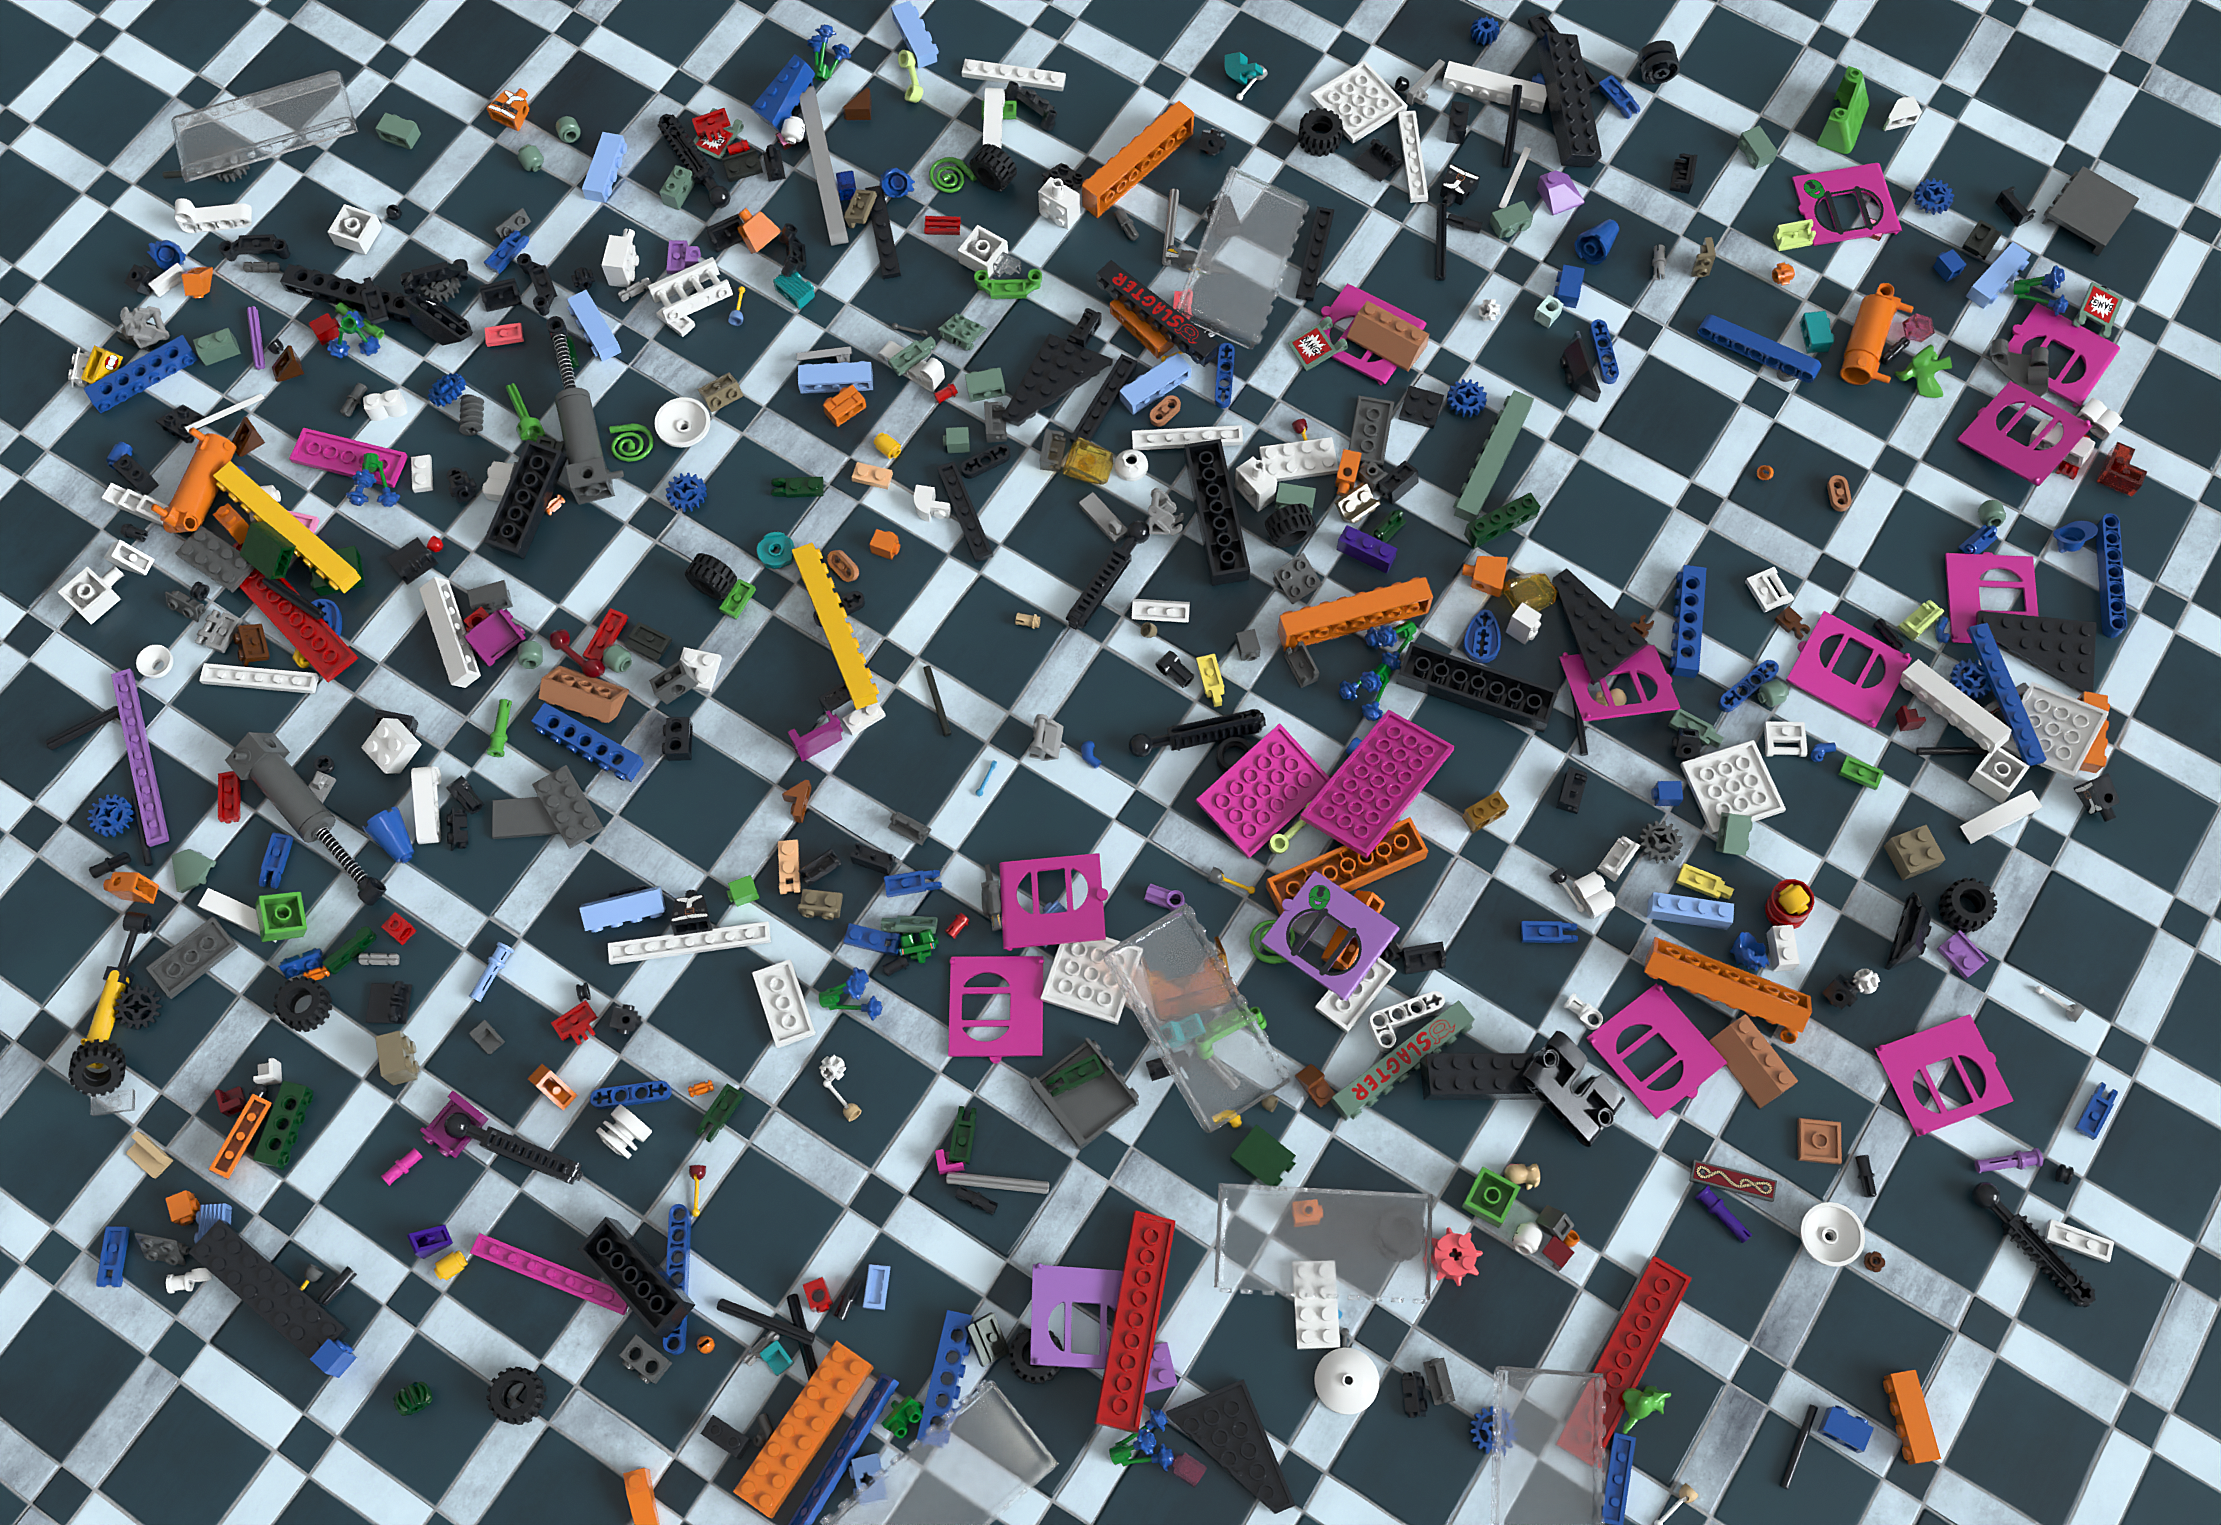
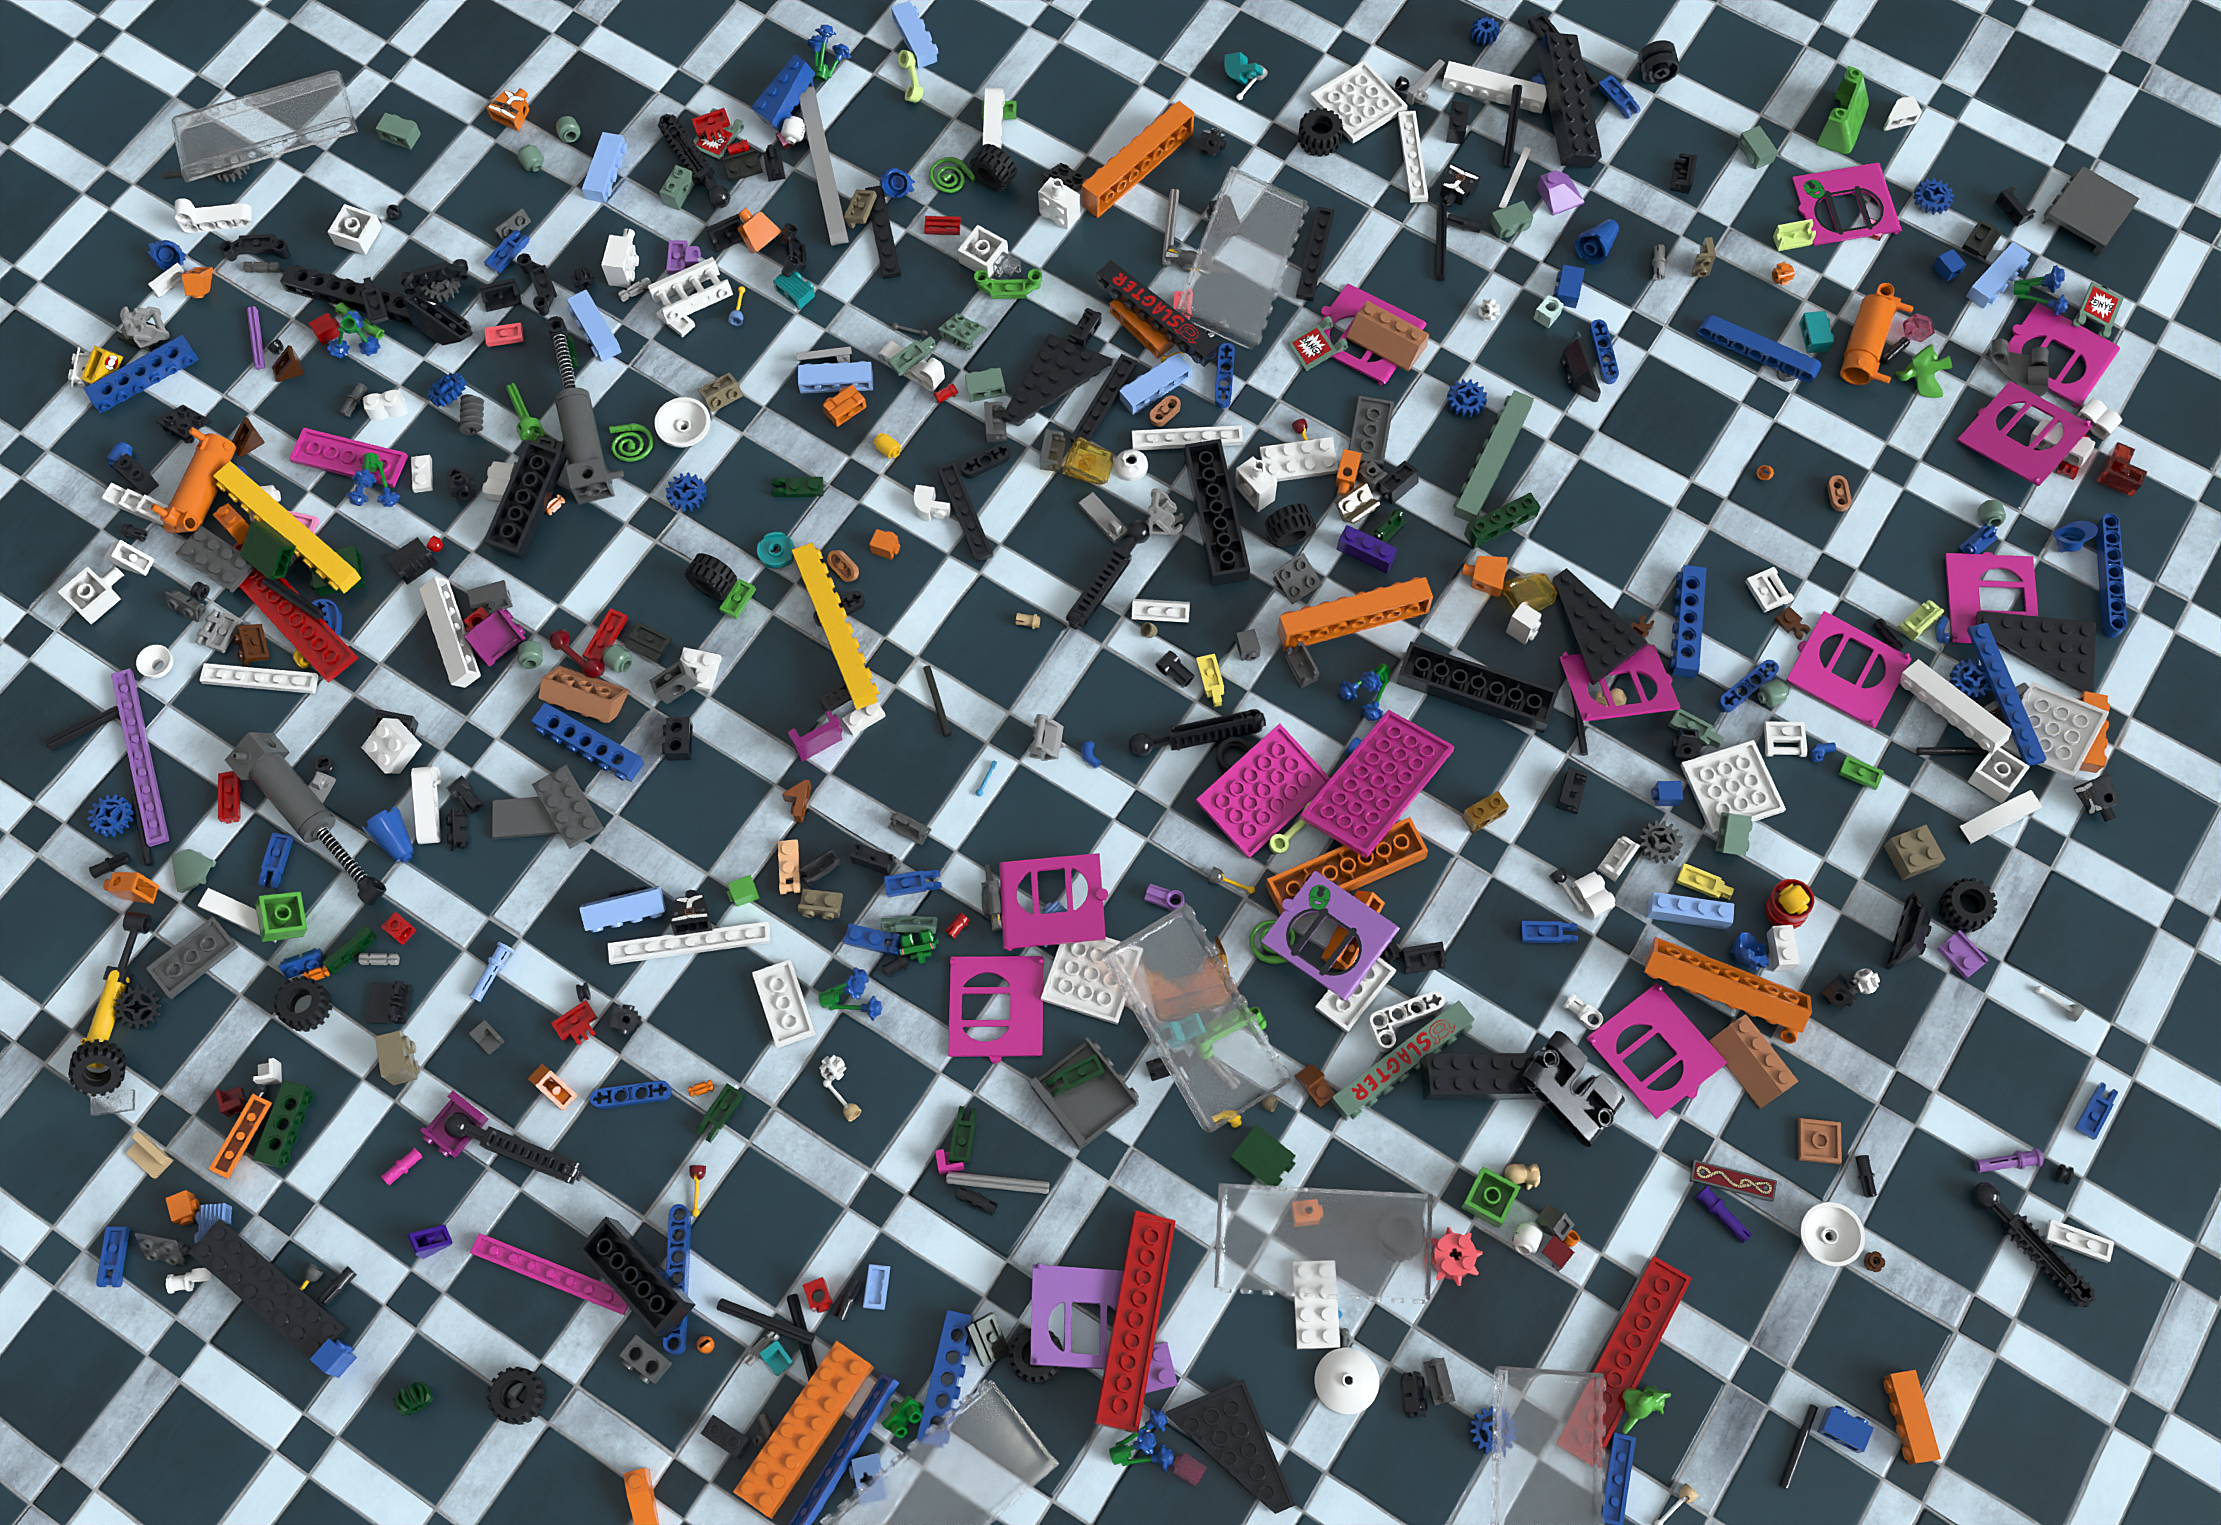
(139, 278): black brick -> none
(217, 346): sand green brick -> none
(225, 412): white sticker -> none
(450, 1265): yellow brick -> none
(499, 735): bright green pin -> none
(623, 1131): white wheel -> none
(846, 184): clear blue panel -> none
(859, 107): reddish brown slope -> none
(872, 475): light nougat plate -> none
(957, 440): sand green brick -> none
(1021, 75): white plate -> none
(1034, 101): black plate -> none
(1126, 224): dark grey axle -> none
(1294, 494): sand green brick -> none
(1379, 160): black hinge -> none
(1387, 637): blue plant -> none
(1421, 407): black plate -> none
(1492, 638): blue piece -> none
(1908, 719): dark red panel -> none
(1948, 1040): dark pink door -> none

